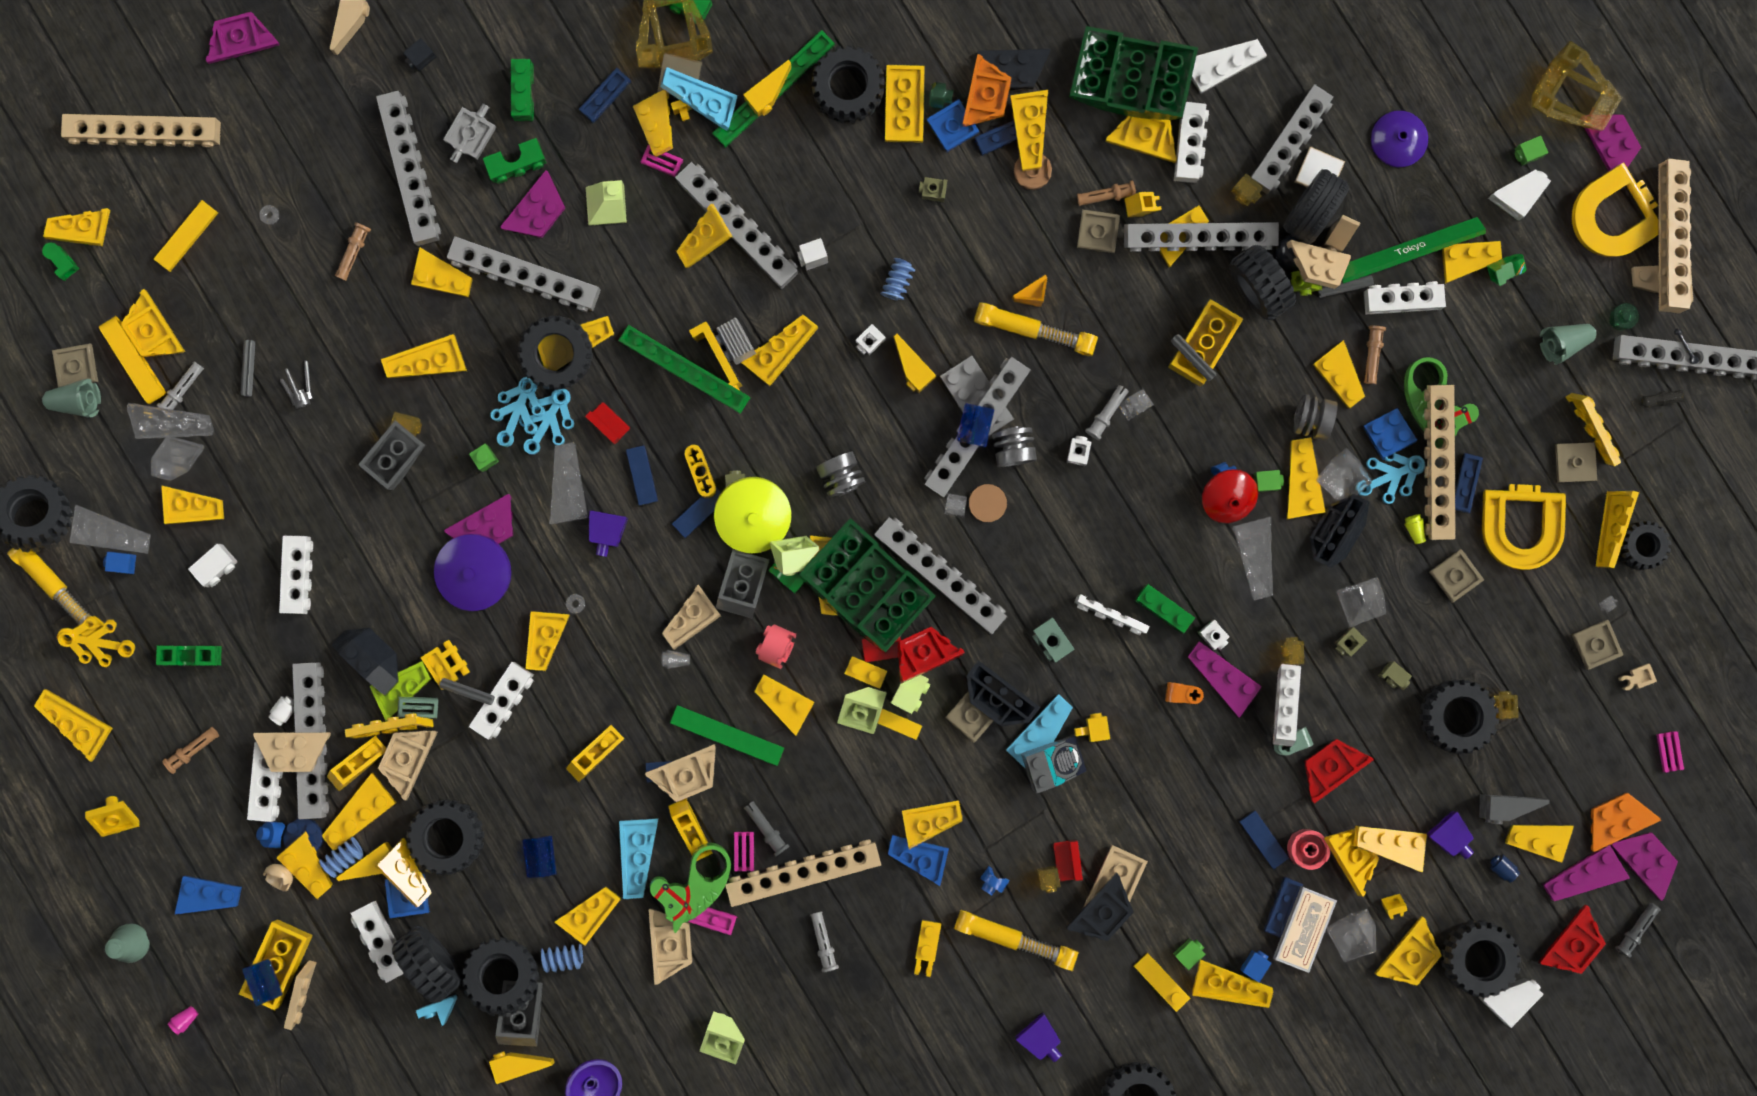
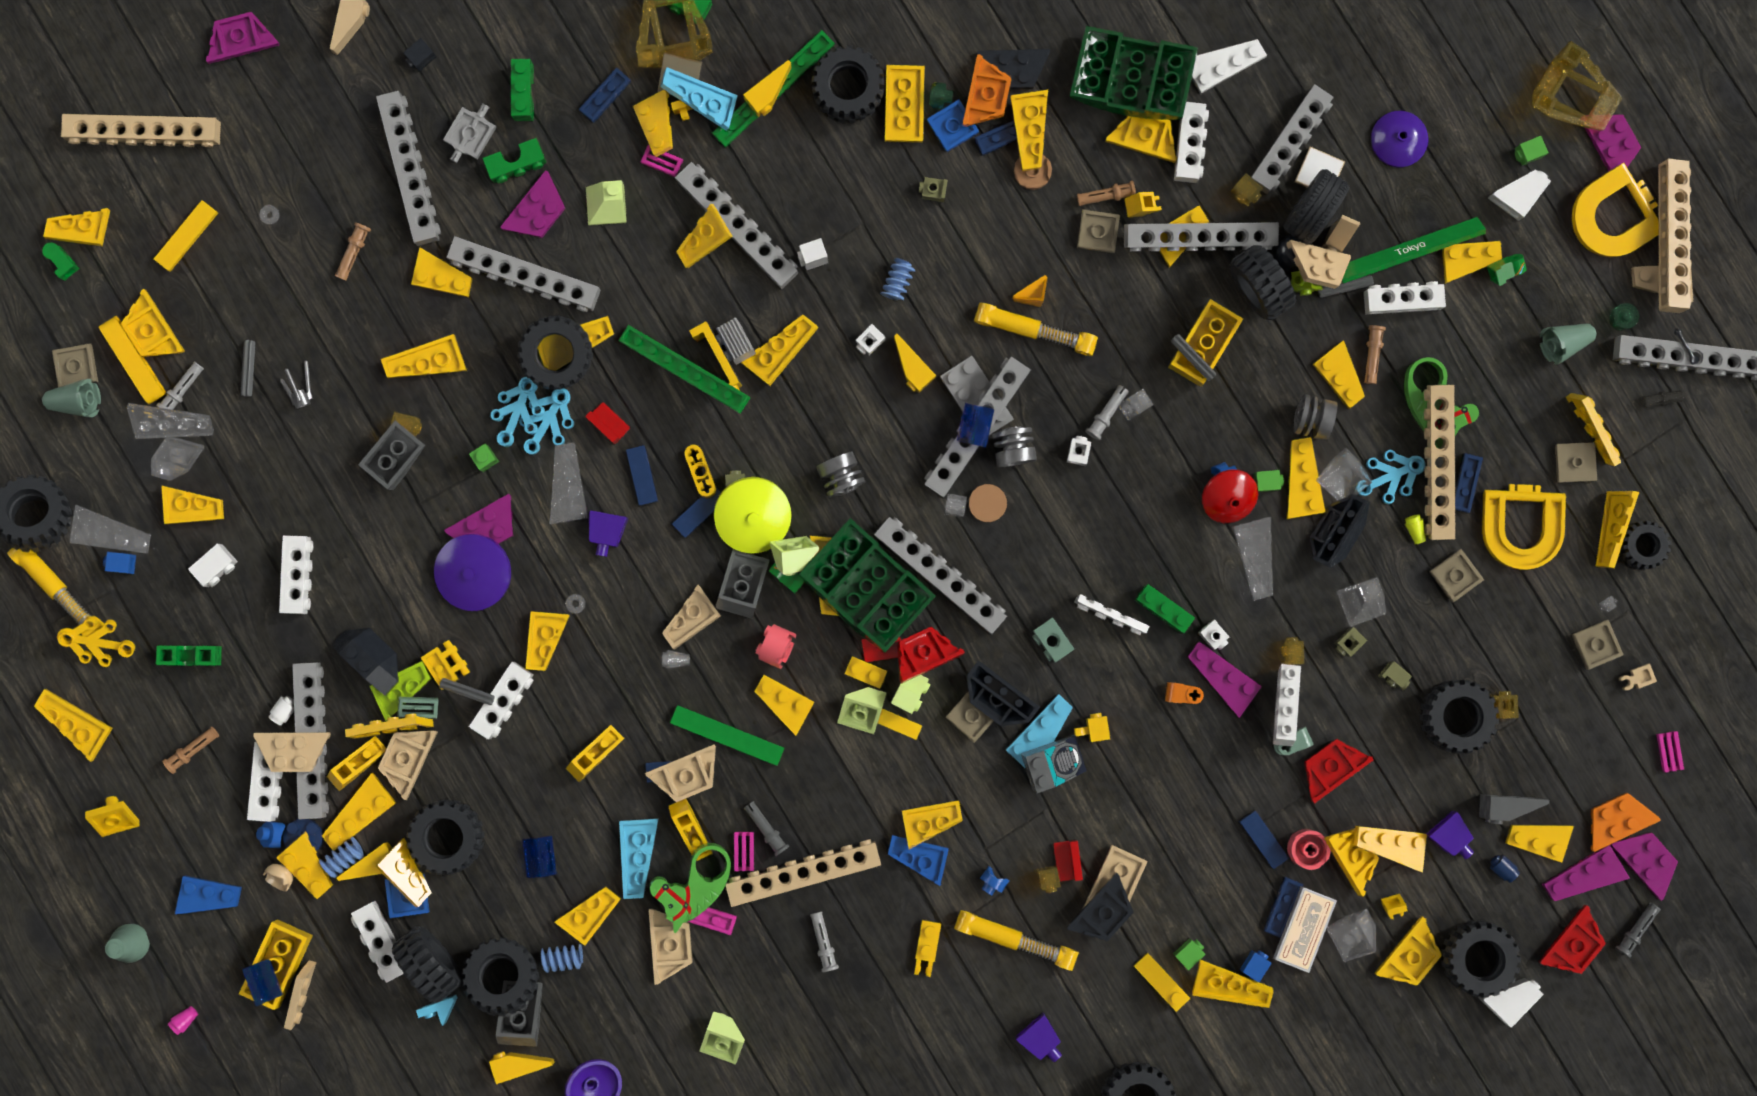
(1389, 433): blue plate -> none

